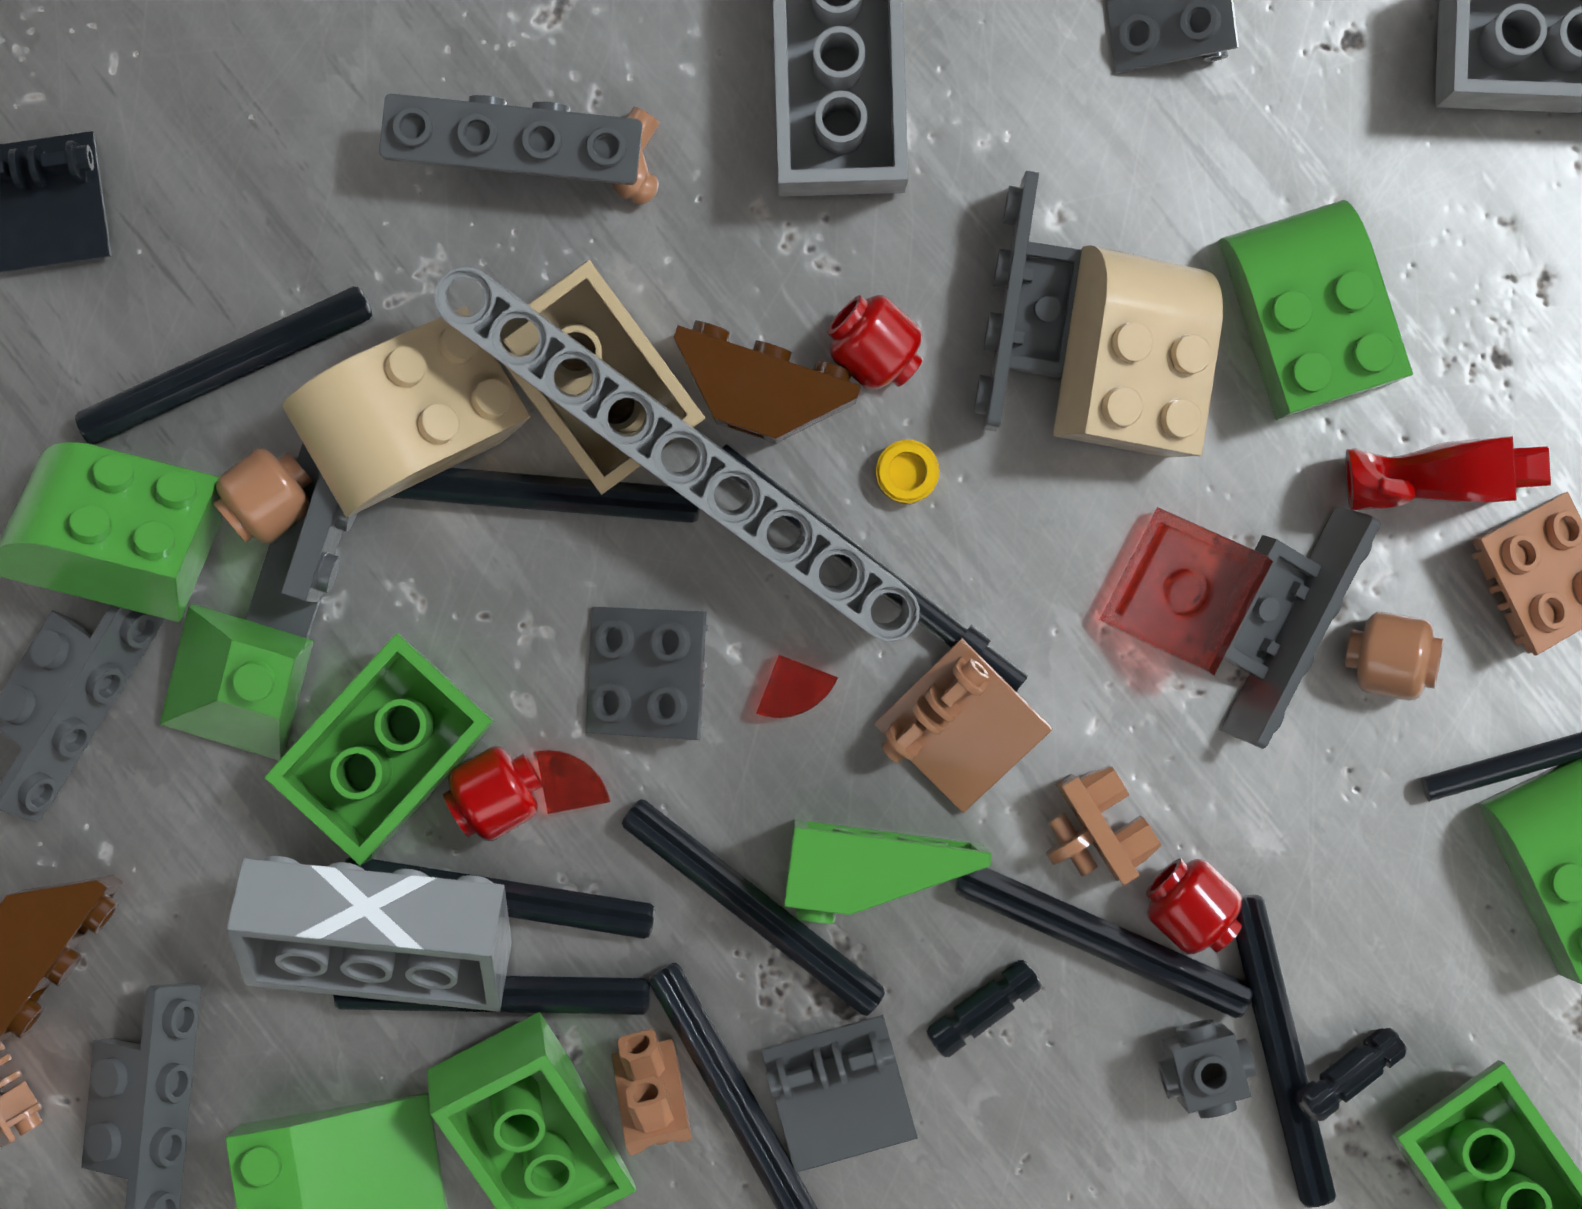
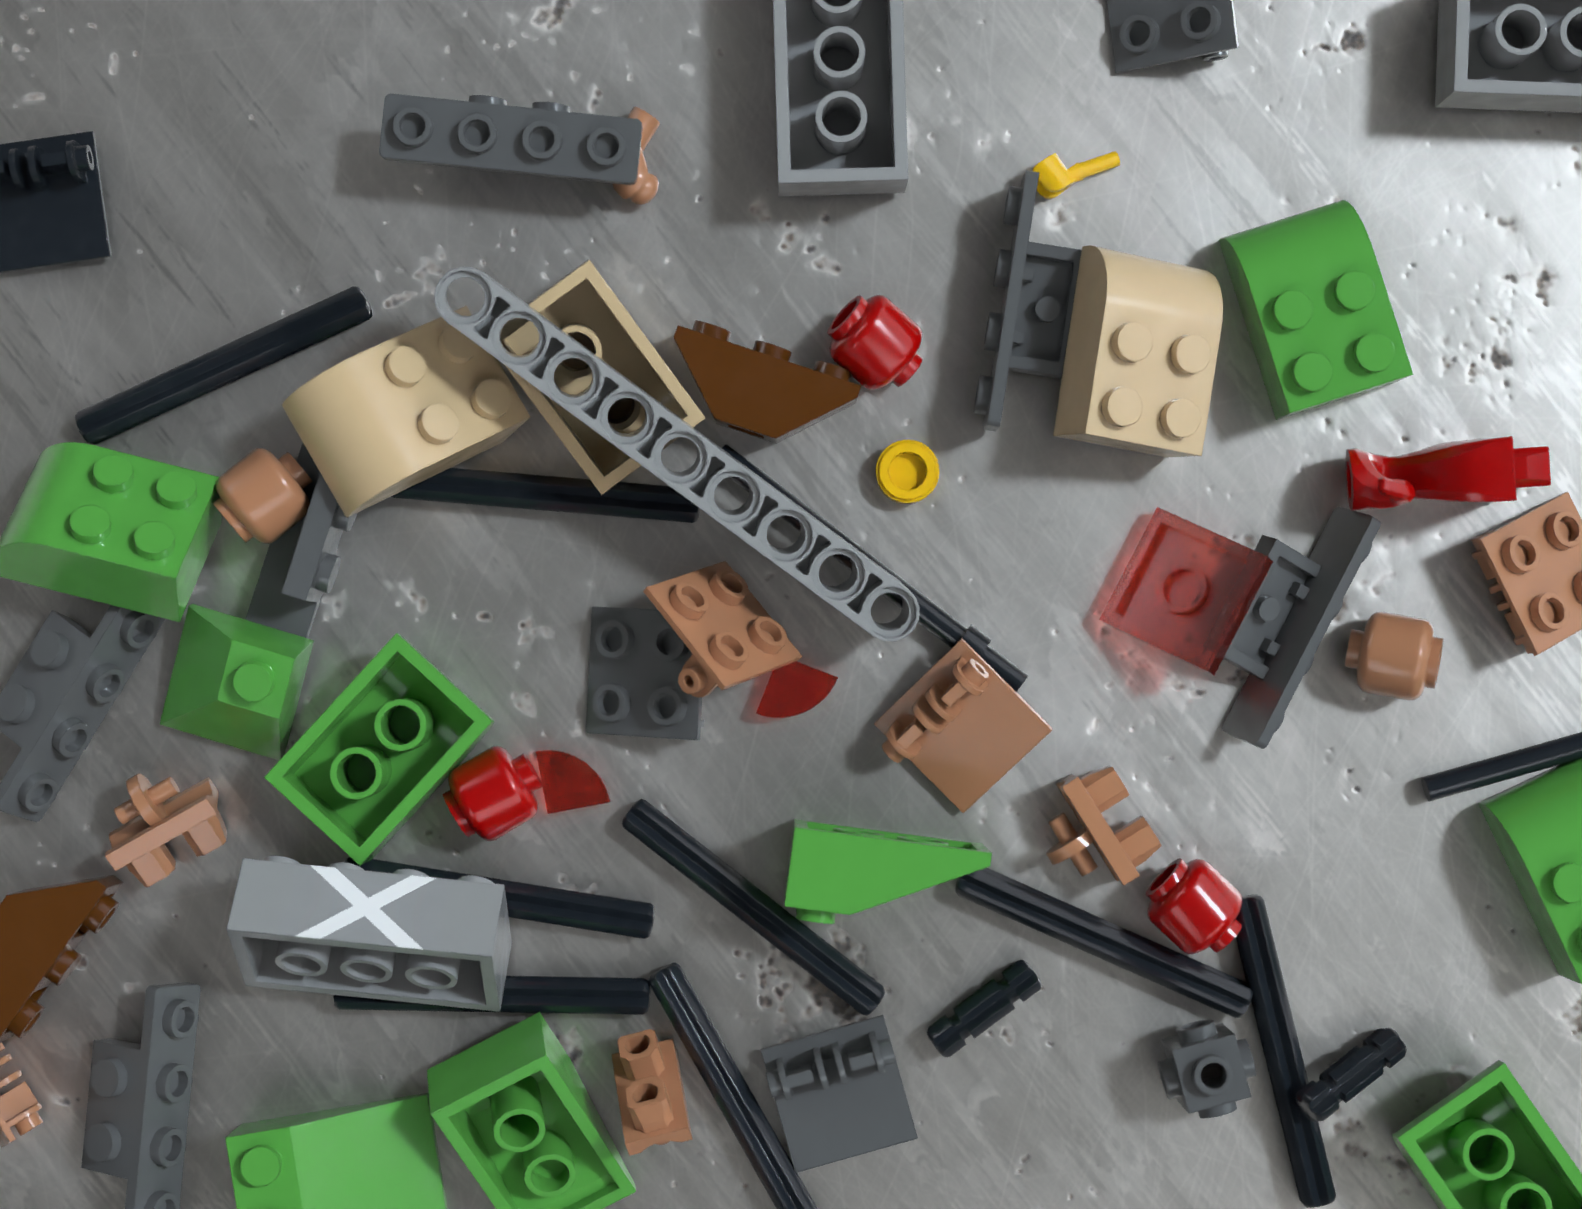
(157, 817): none -> nougat hips
(722, 627): none -> nougat hinge
(1056, 178): none -> yellow hand

